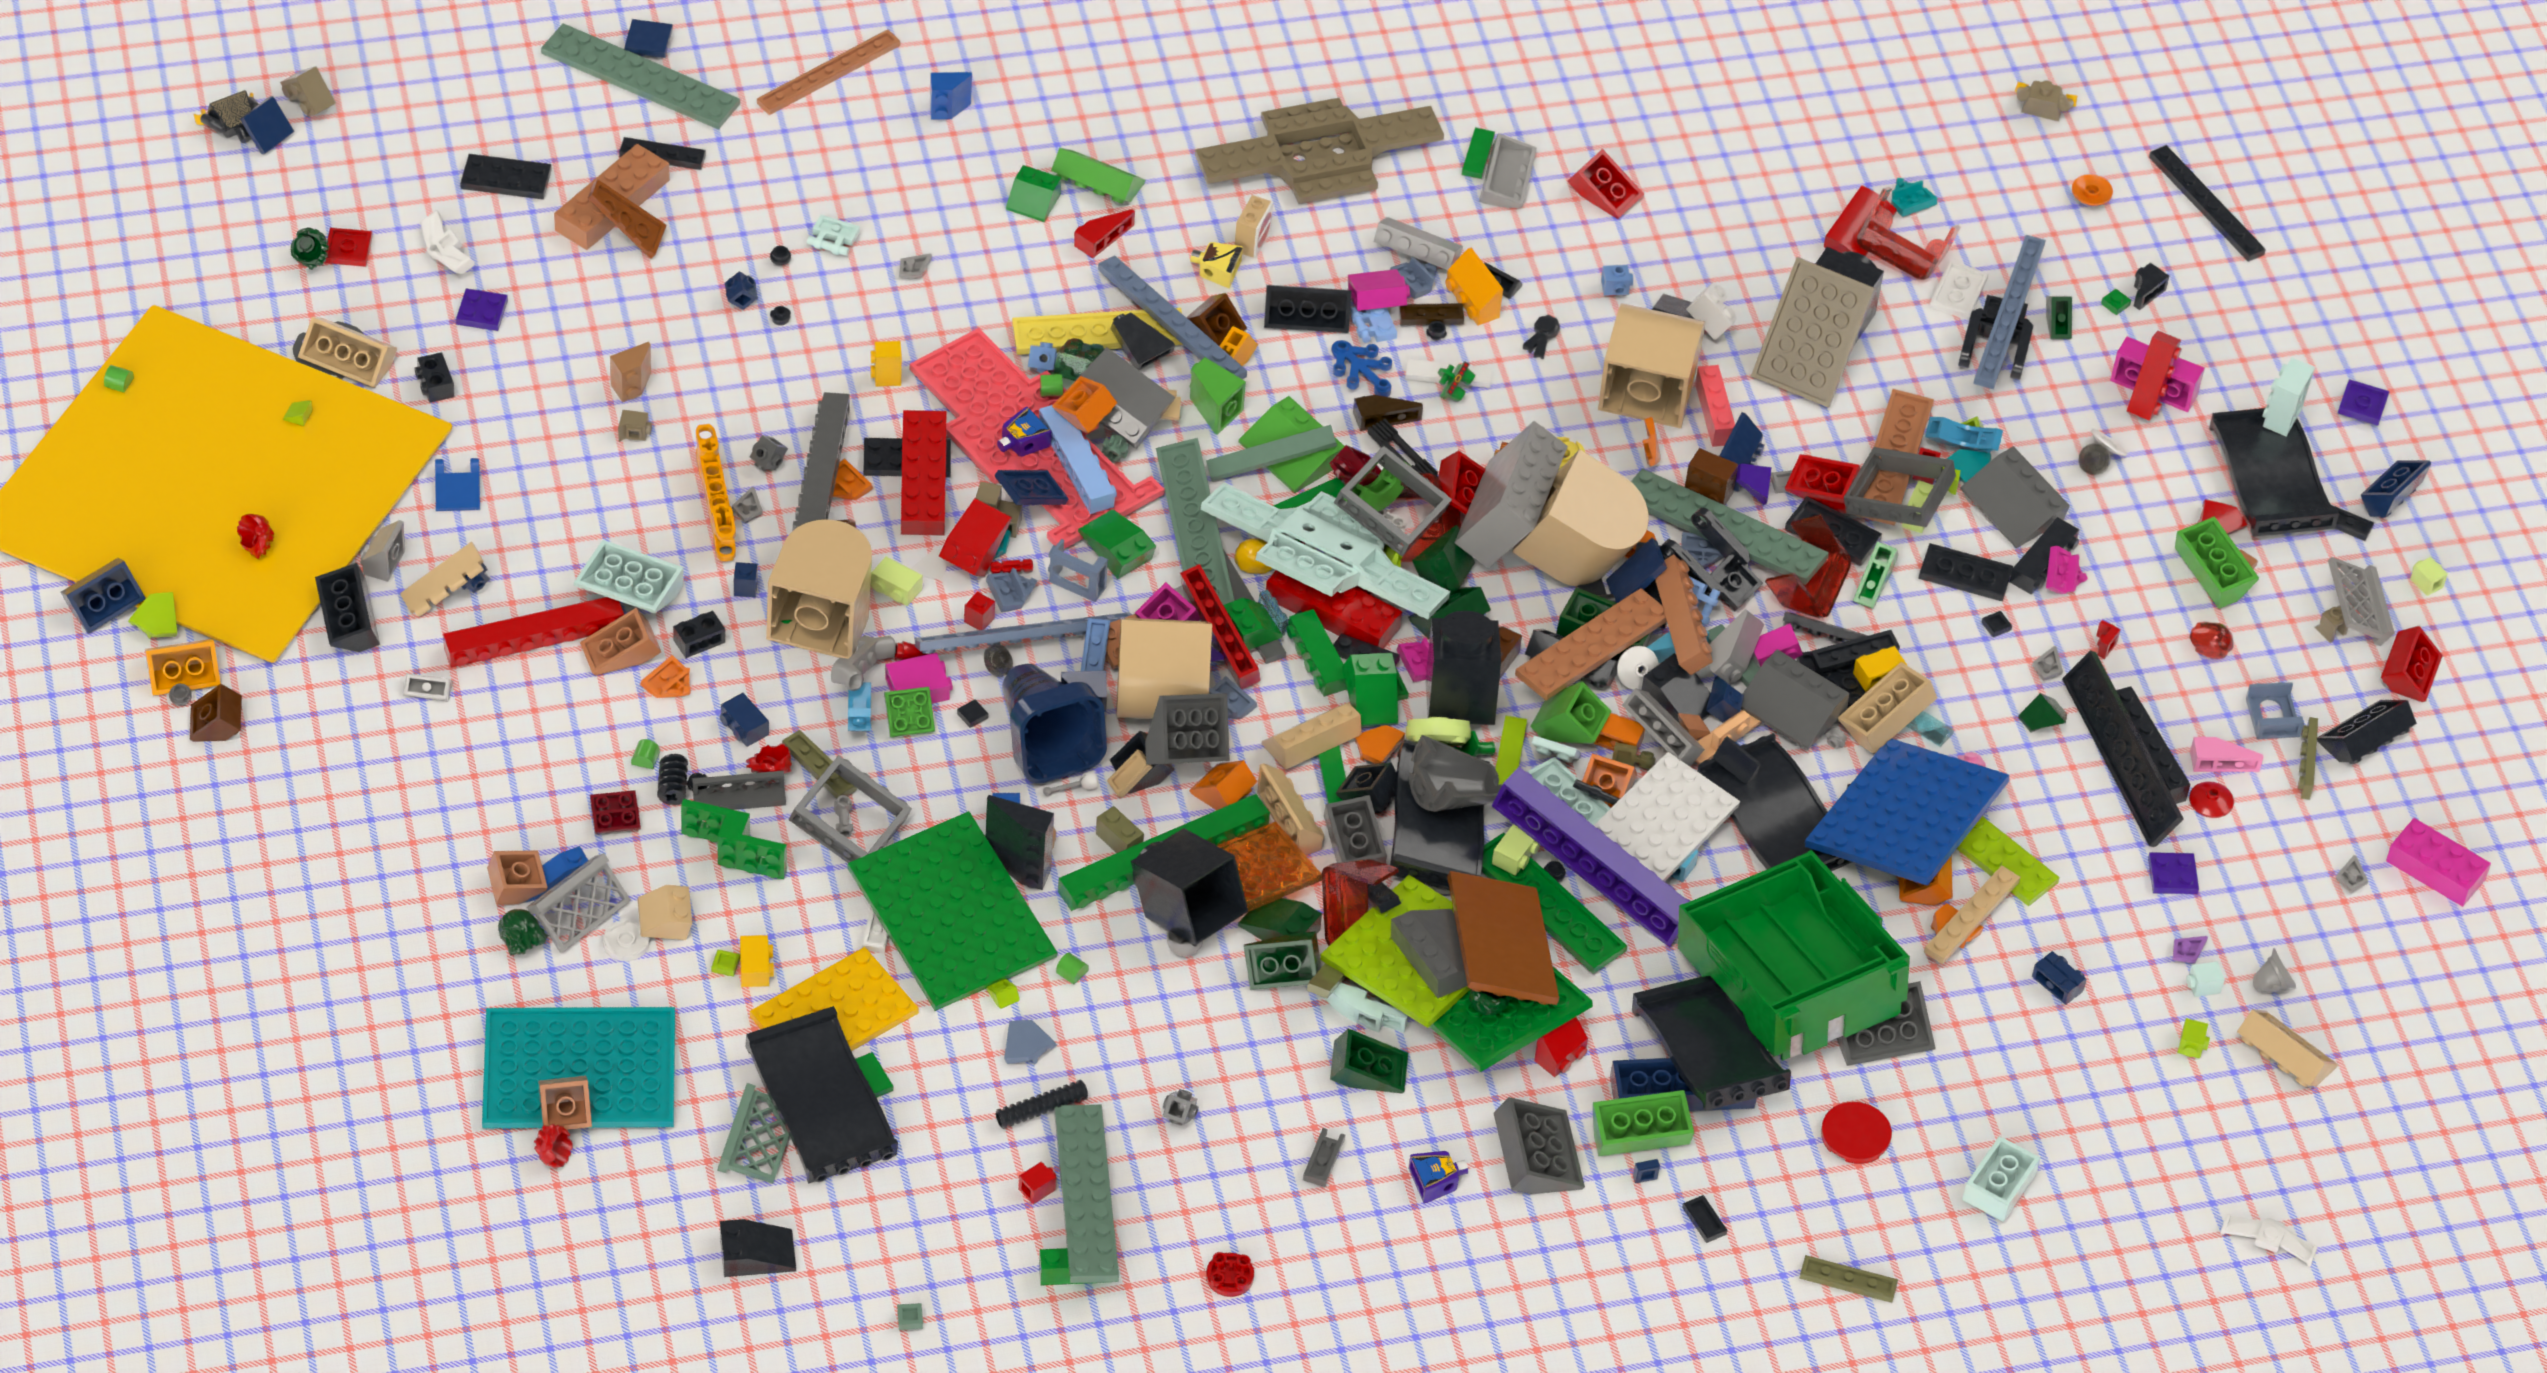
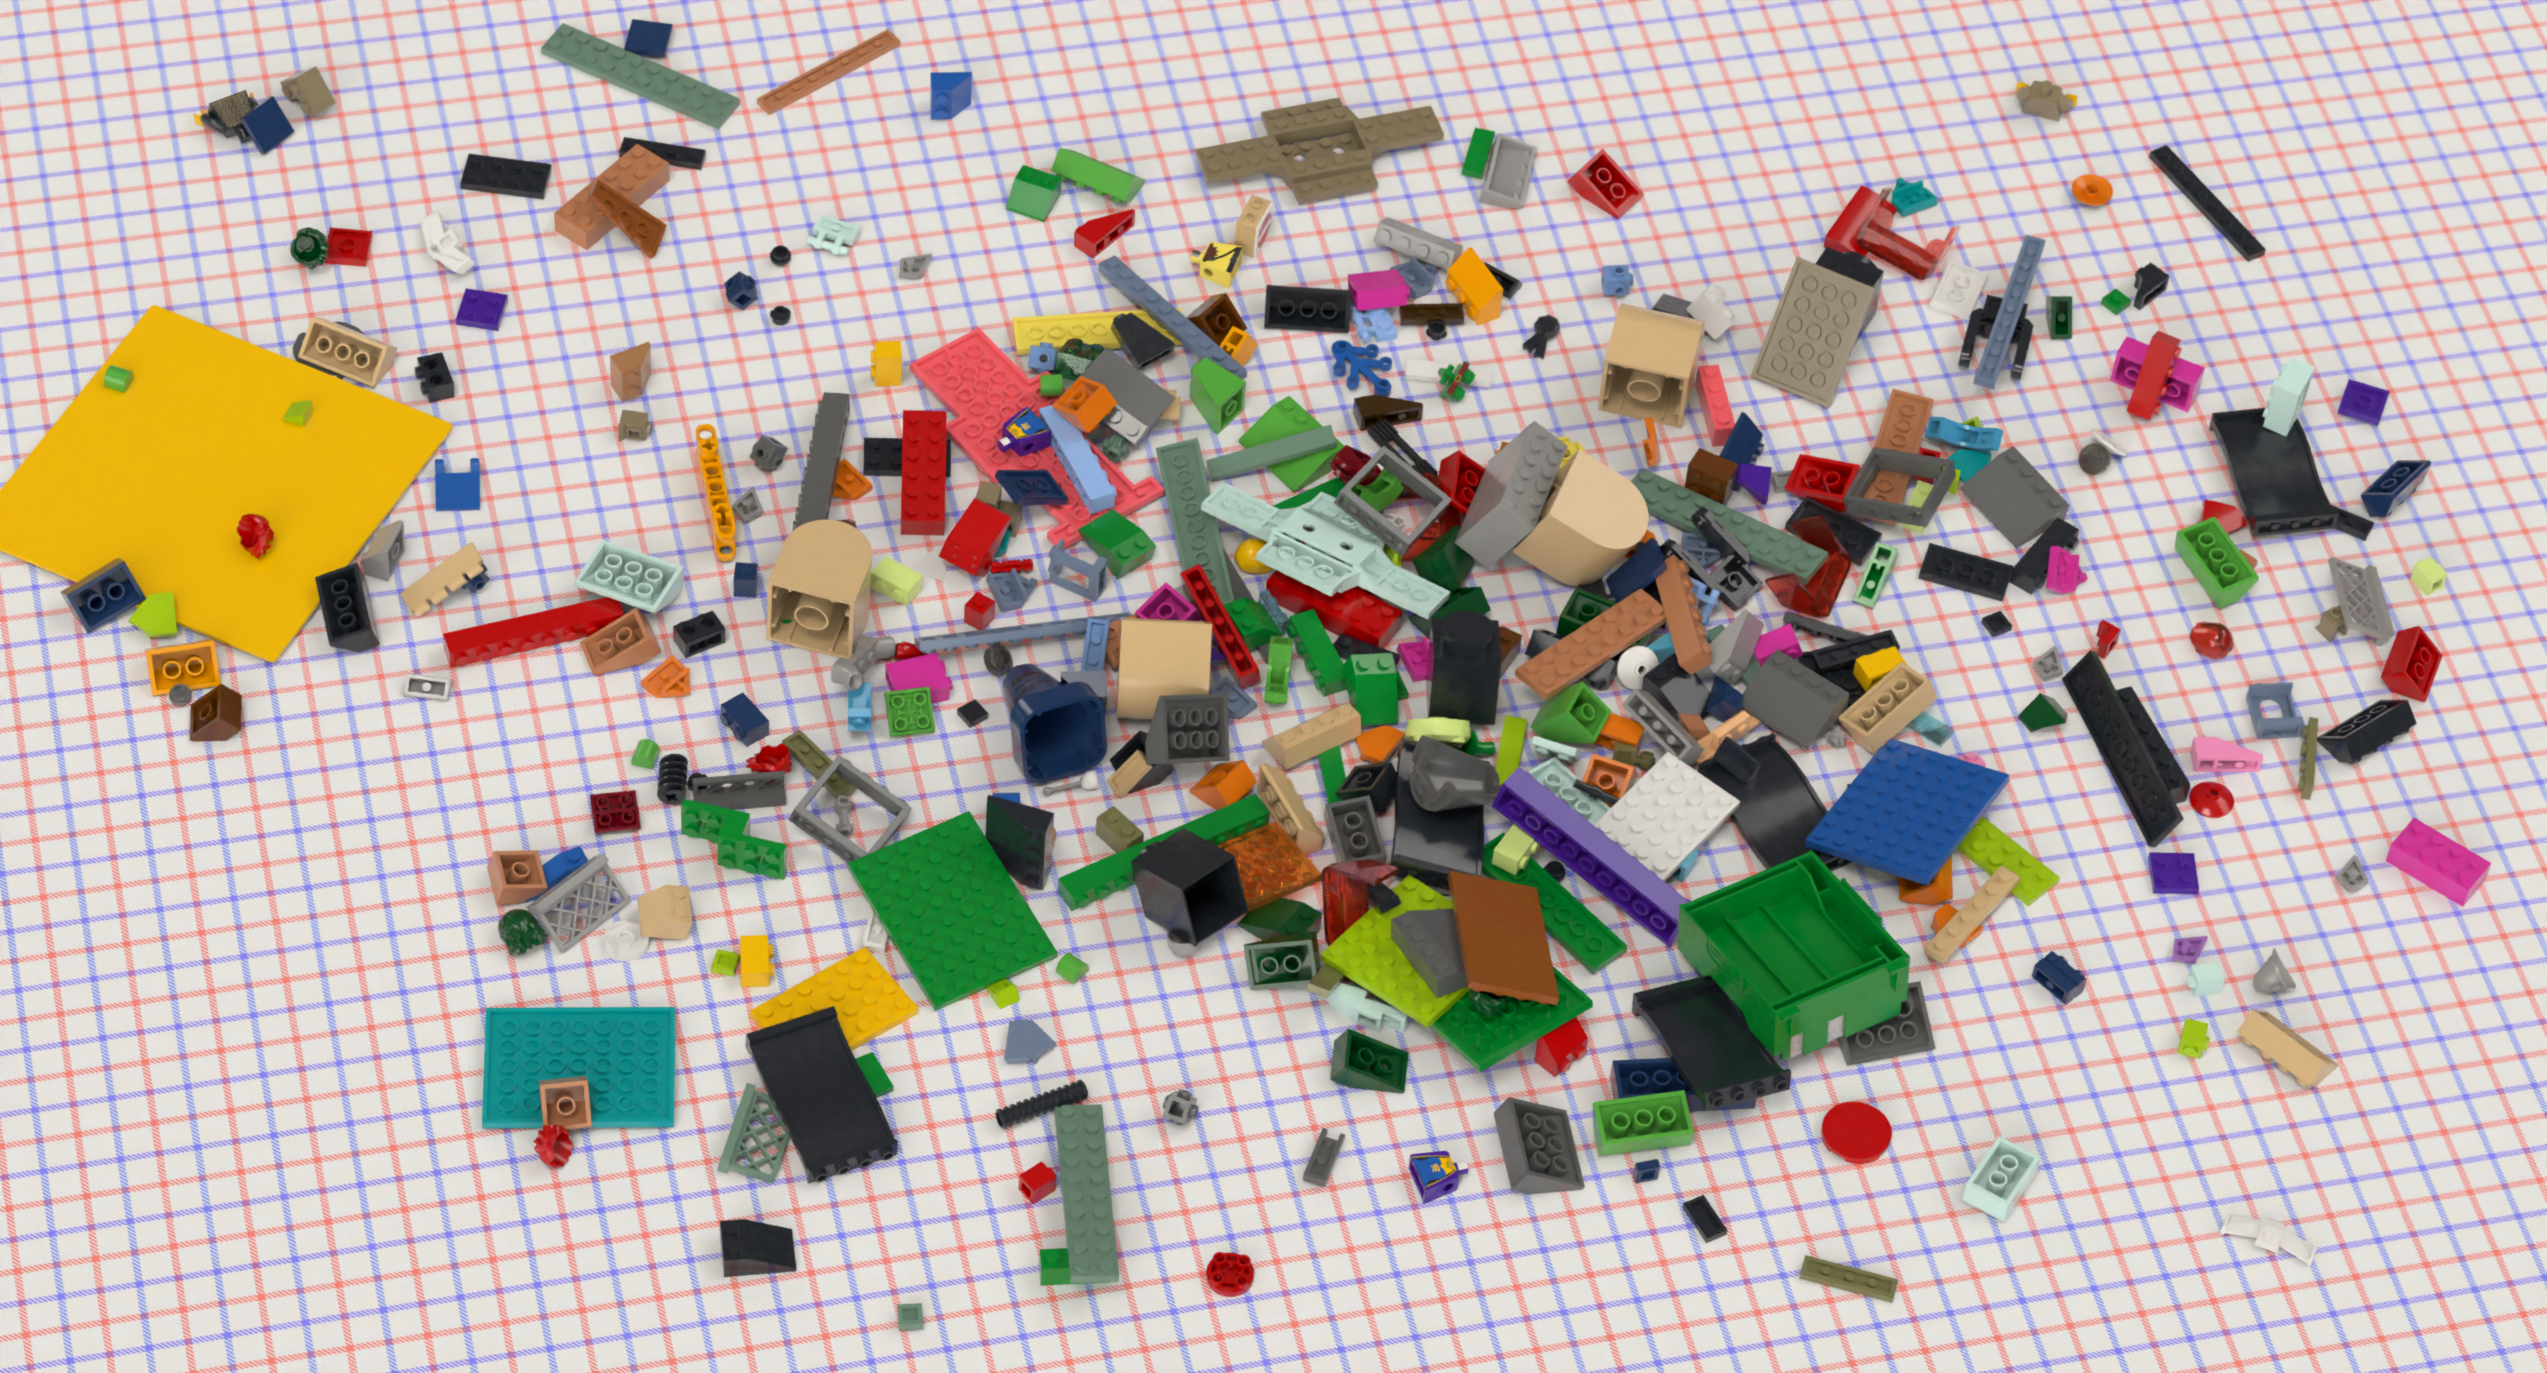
(1278, 670): none -> bright green arch

